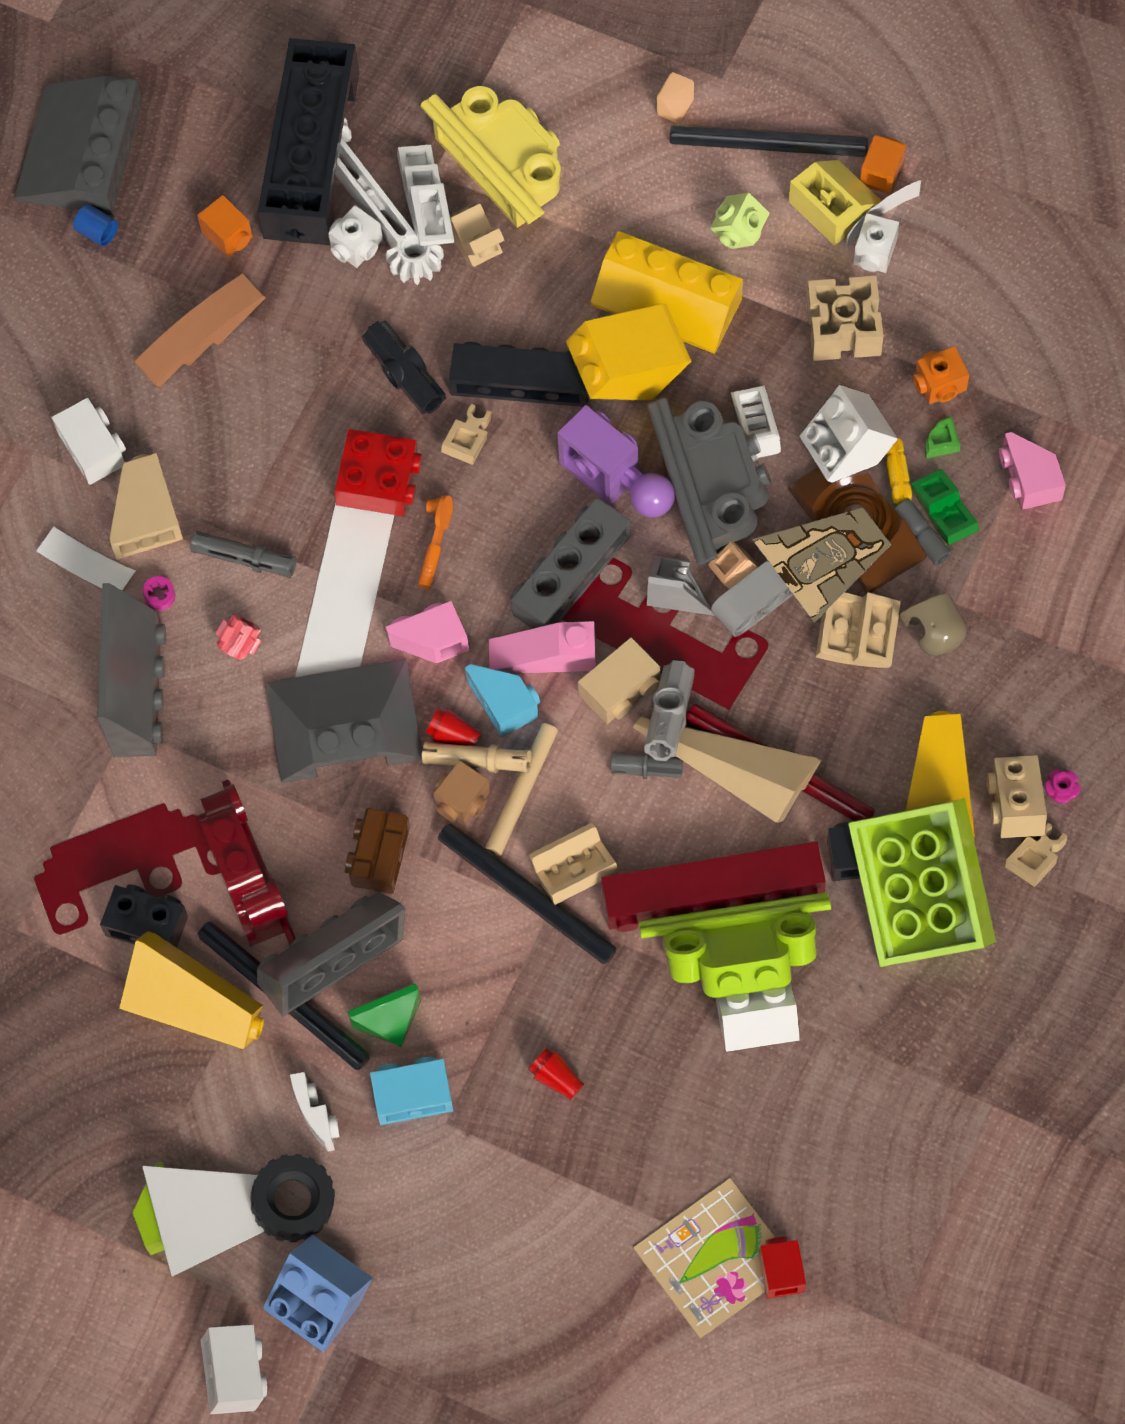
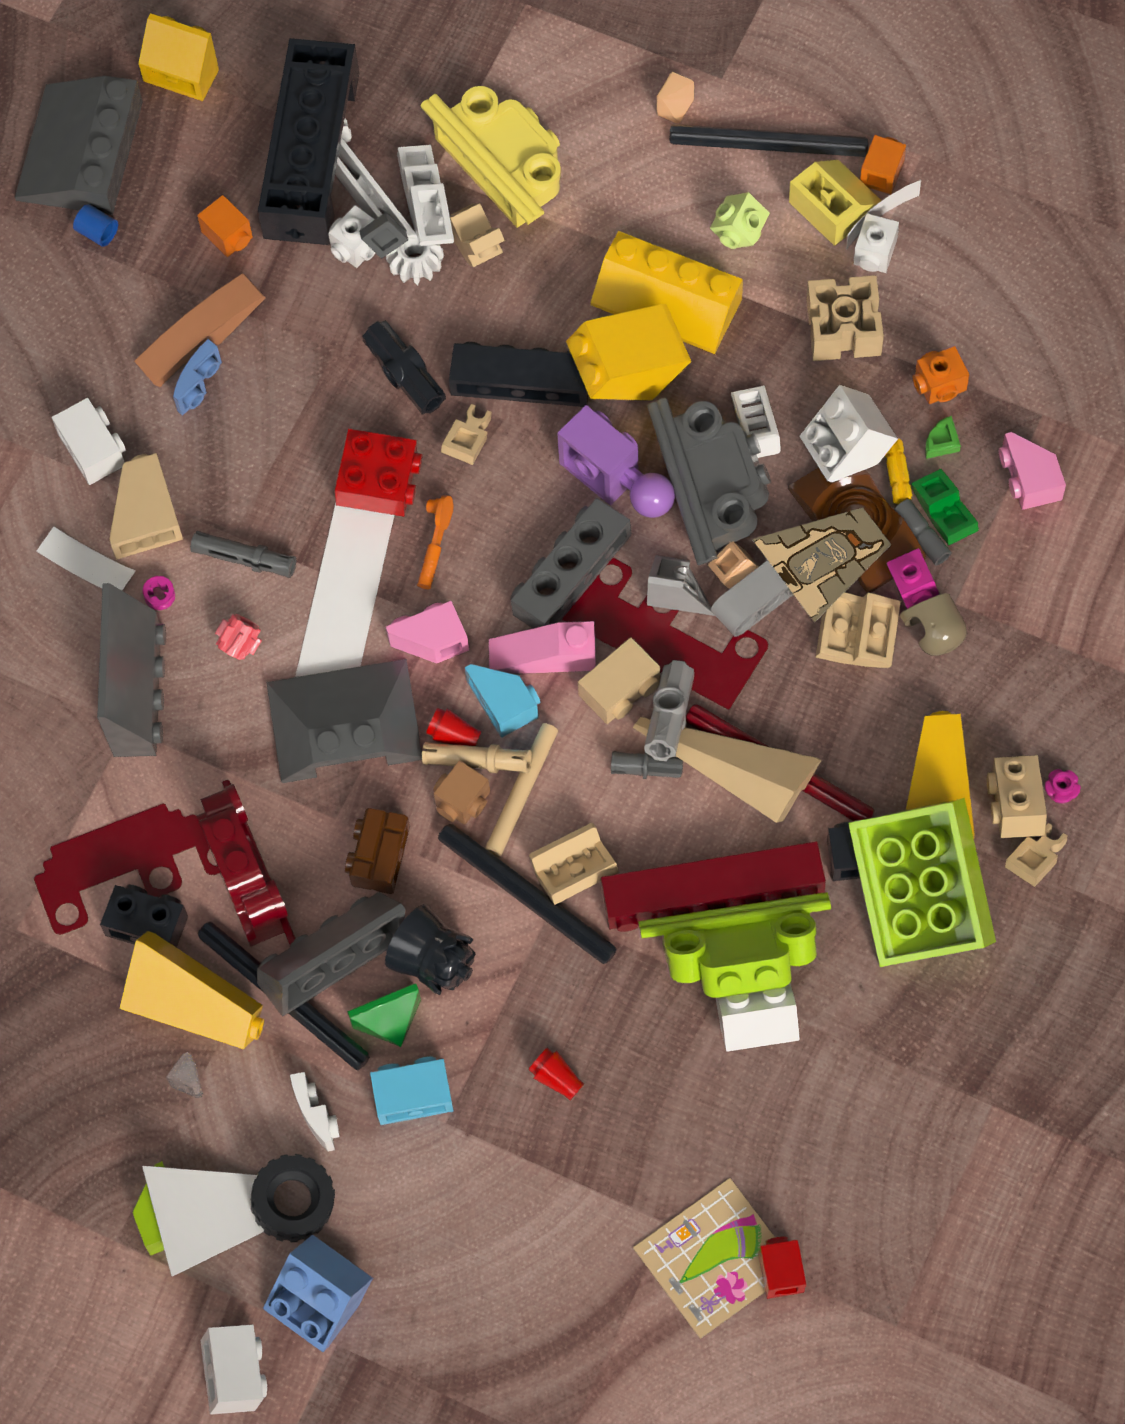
(178, 57): none -> yellow slope
(185, 1076): none -> clear slope
(190, 385): none -> medium blue slope
(383, 235): none -> dark grey plate
(430, 951): none -> black hat
(913, 578): none -> dark pink brick

